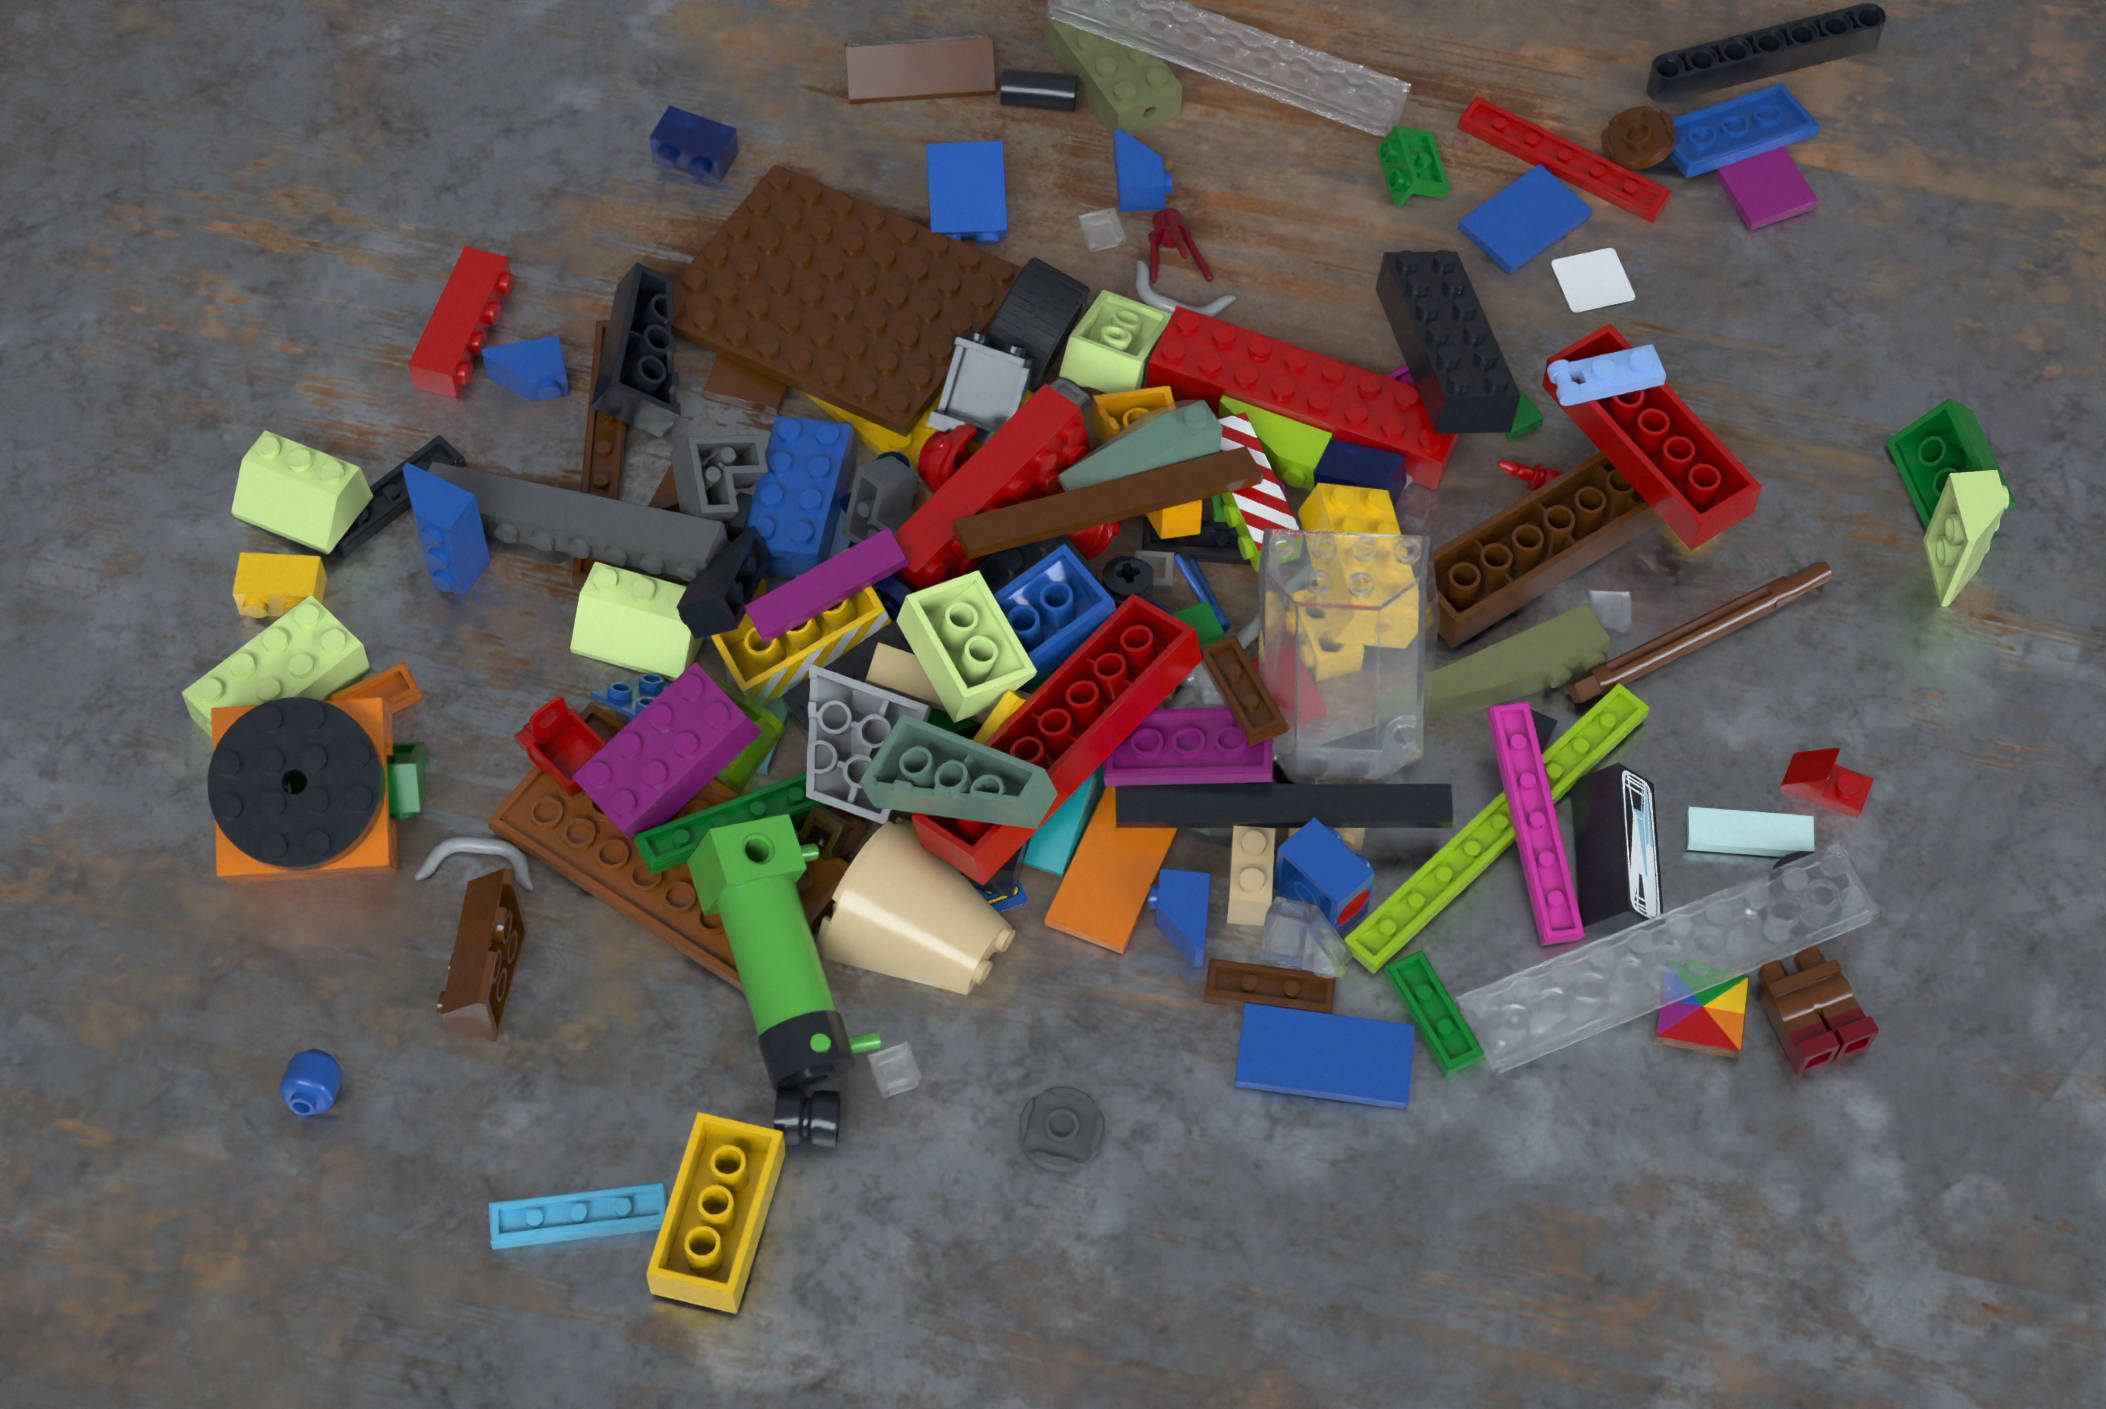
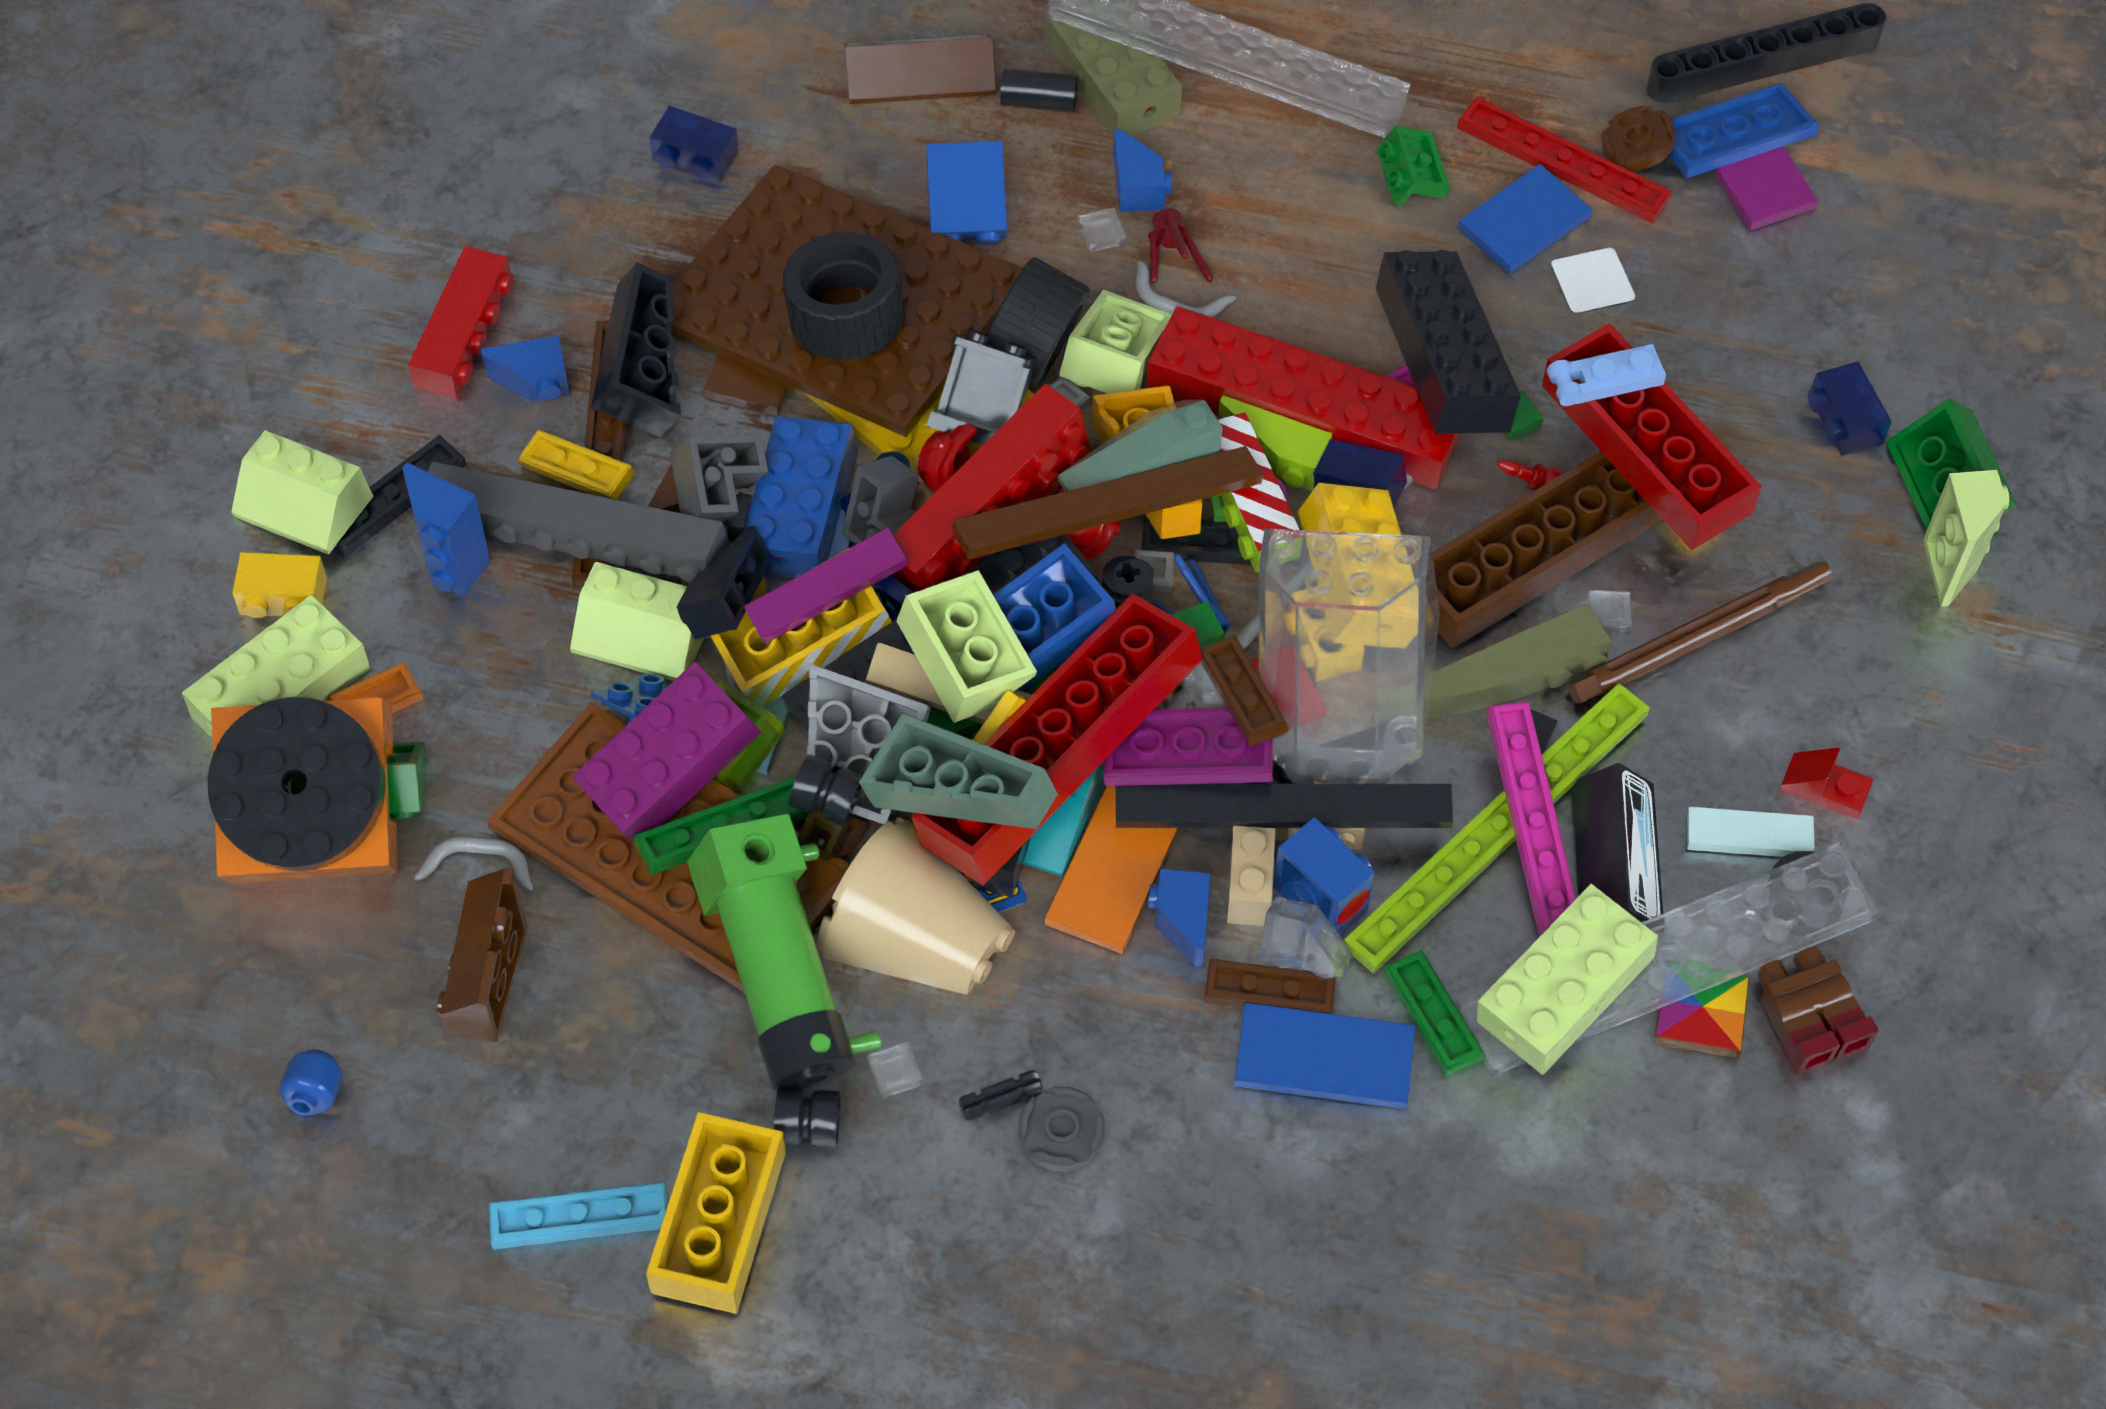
(559, 743): red piece -> none
(576, 465): none -> yellow tile
(822, 789): none -> black wheel
(836, 263): none -> black tyre
(1000, 1095): none -> black axle
(1566, 979): none -> yellowish green brick
(1849, 408): none -> clear blue brick

